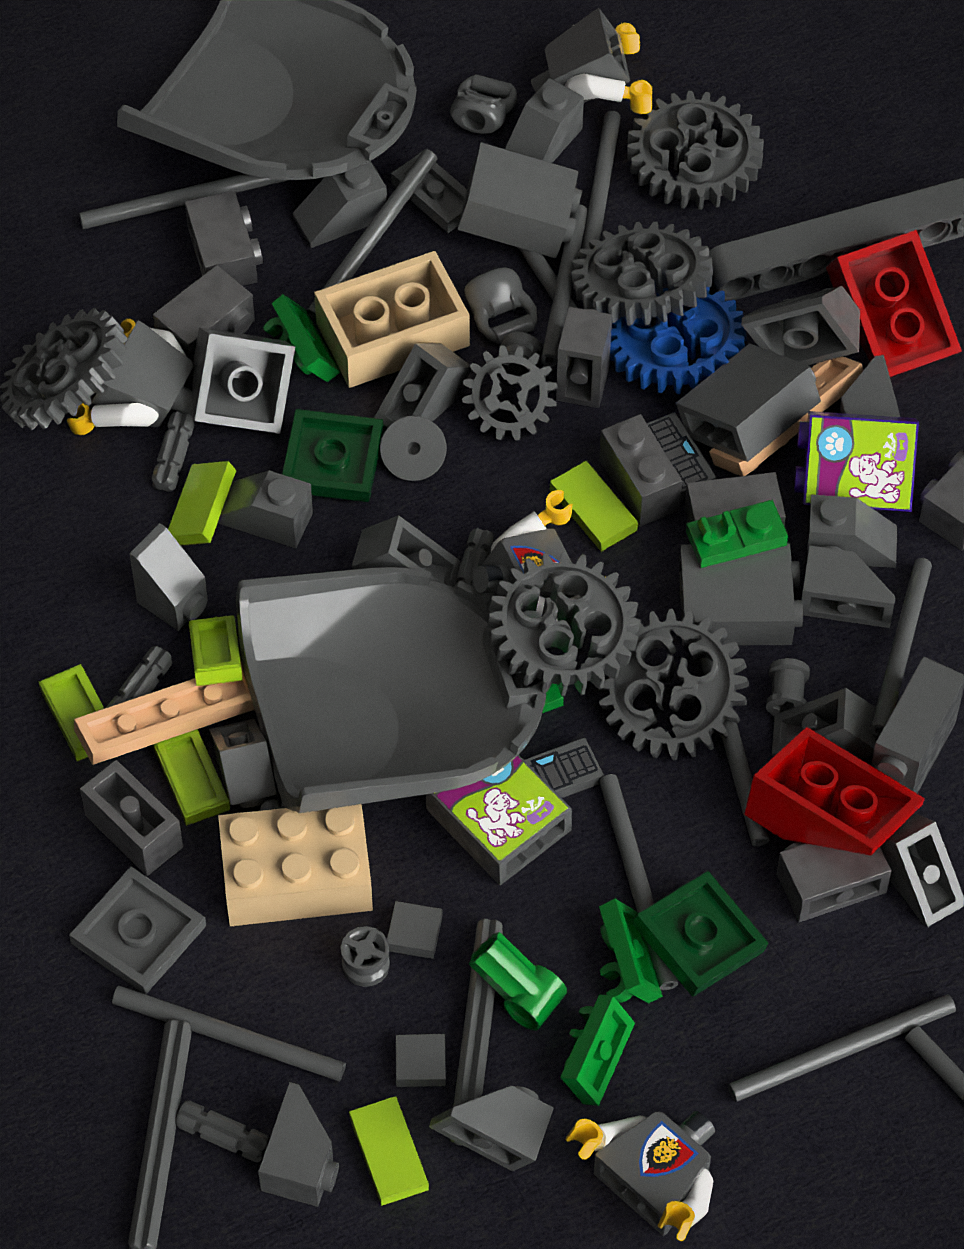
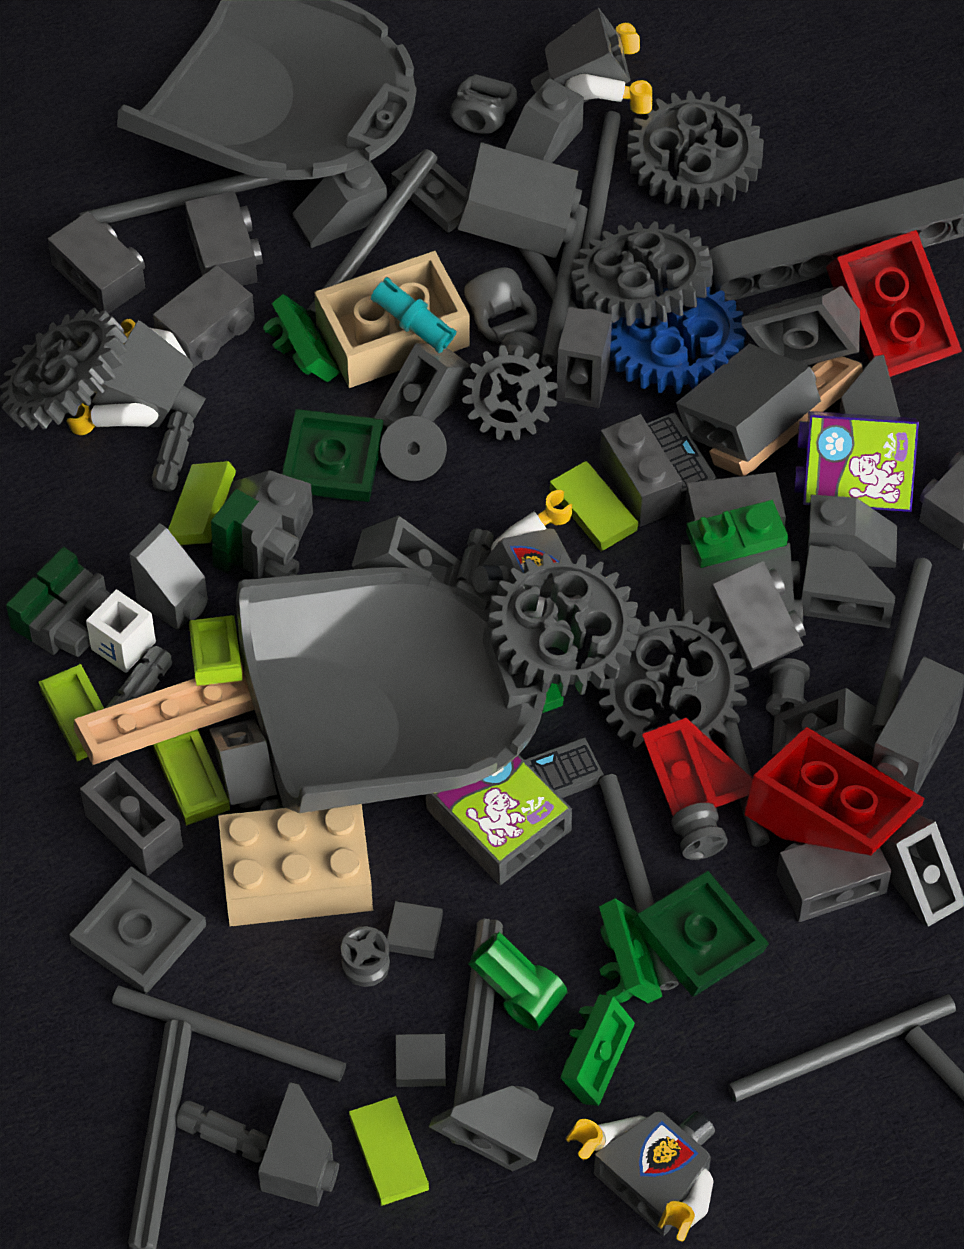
(58, 605): none -> hips
(97, 262): none -> flat silver brick
(121, 631): none -> white brick
(240, 380): dark grey slope -> none
(252, 538): none -> hips
(413, 315): none -> teal pin
(694, 767): none -> red wing
(699, 831): none -> dark grey wheel
(757, 615): none -> flat silver brick

